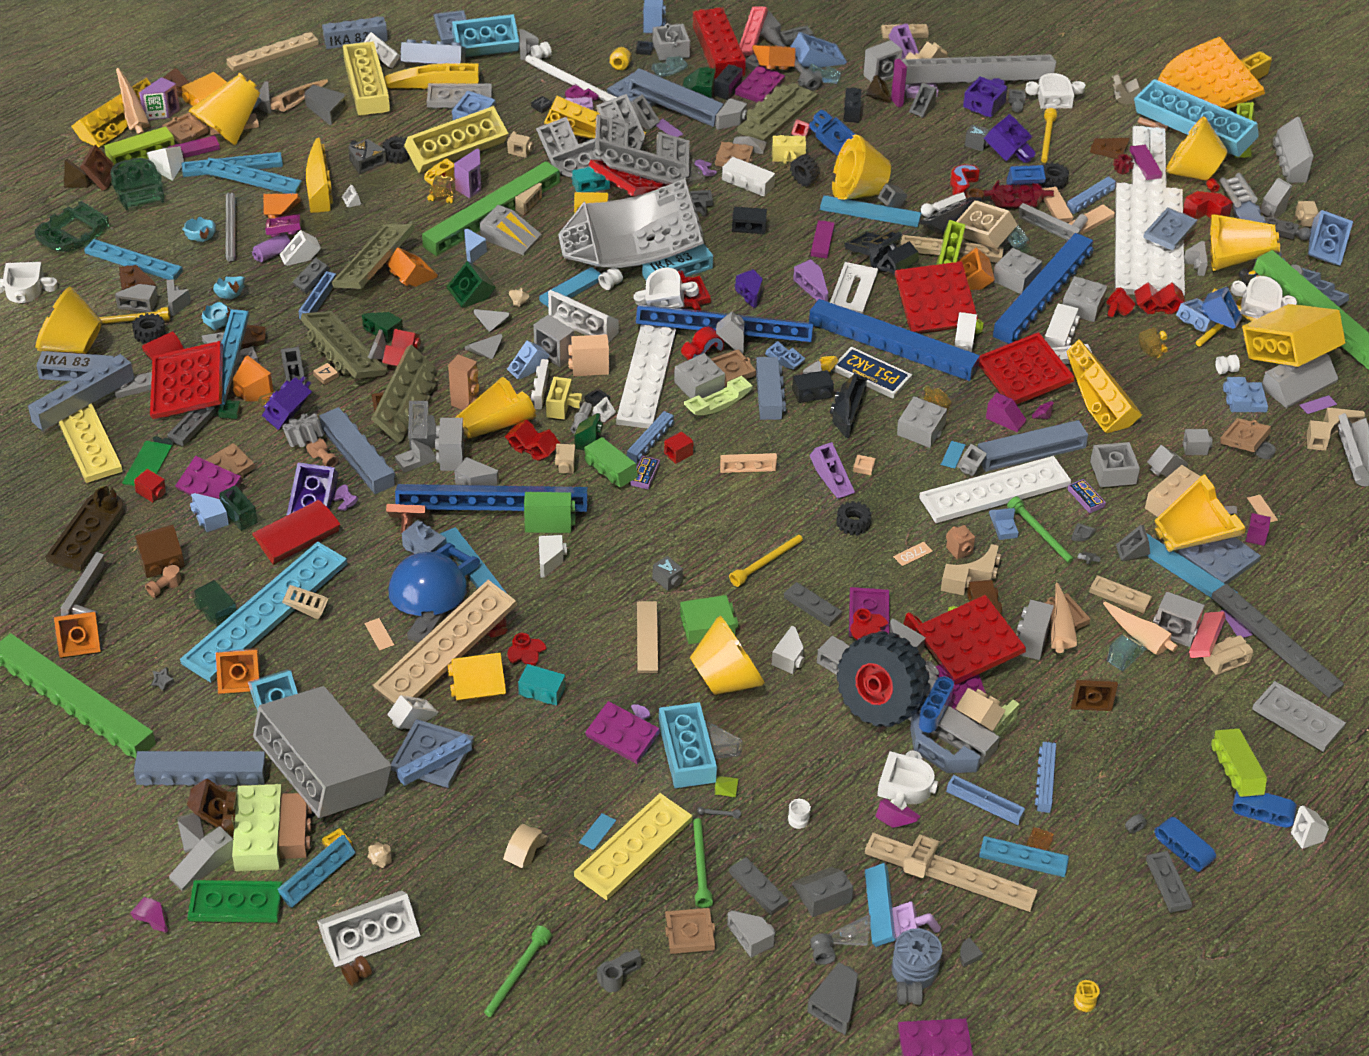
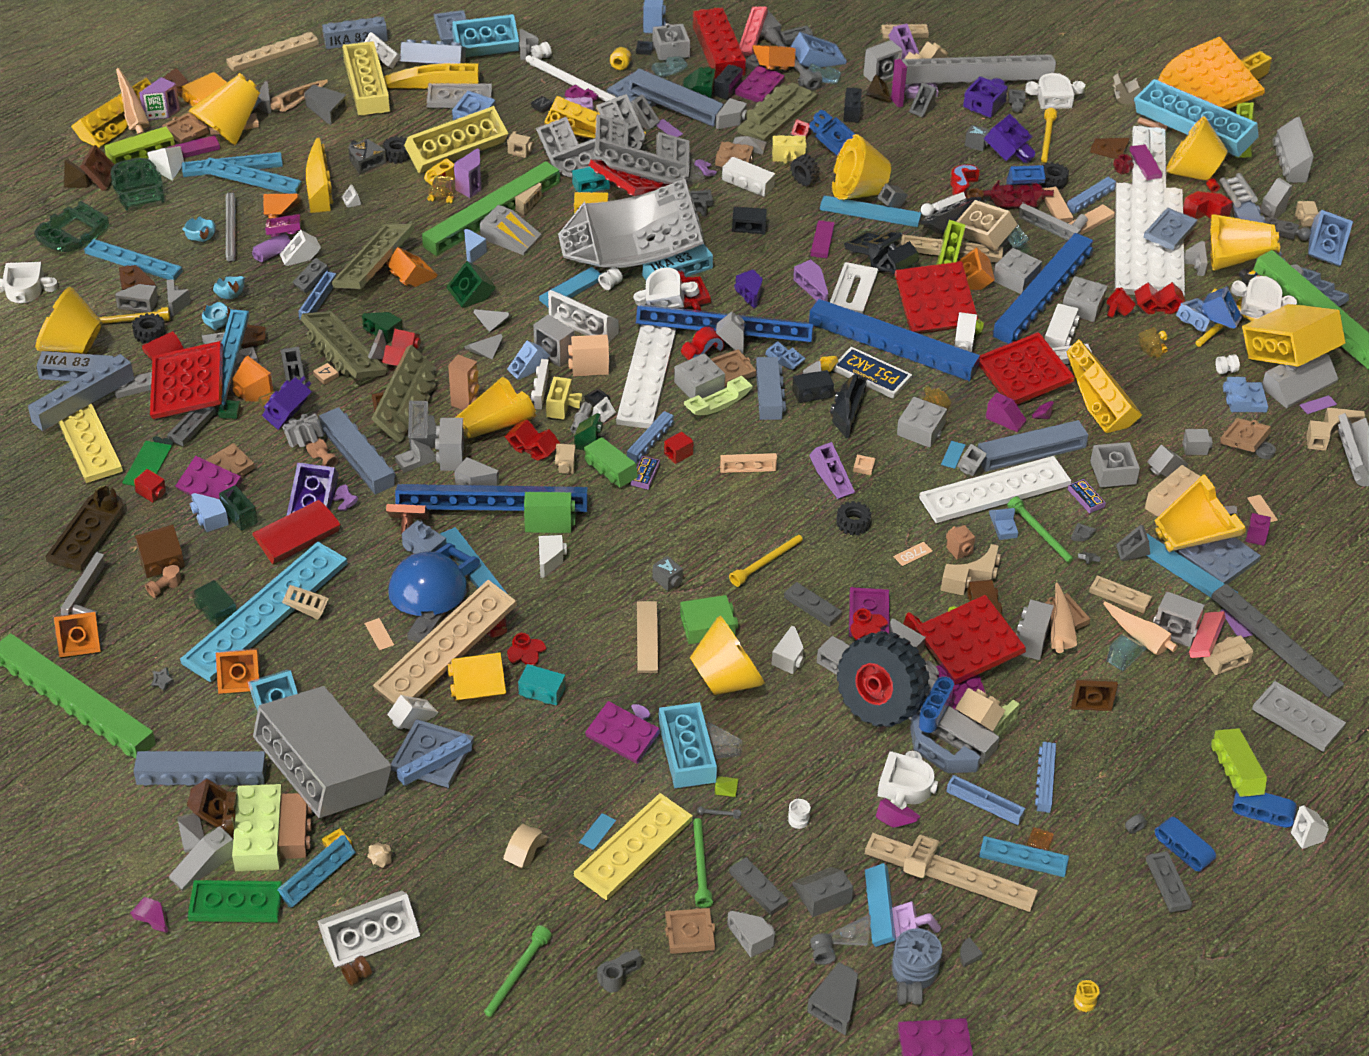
(519, 297): tan piece -> none

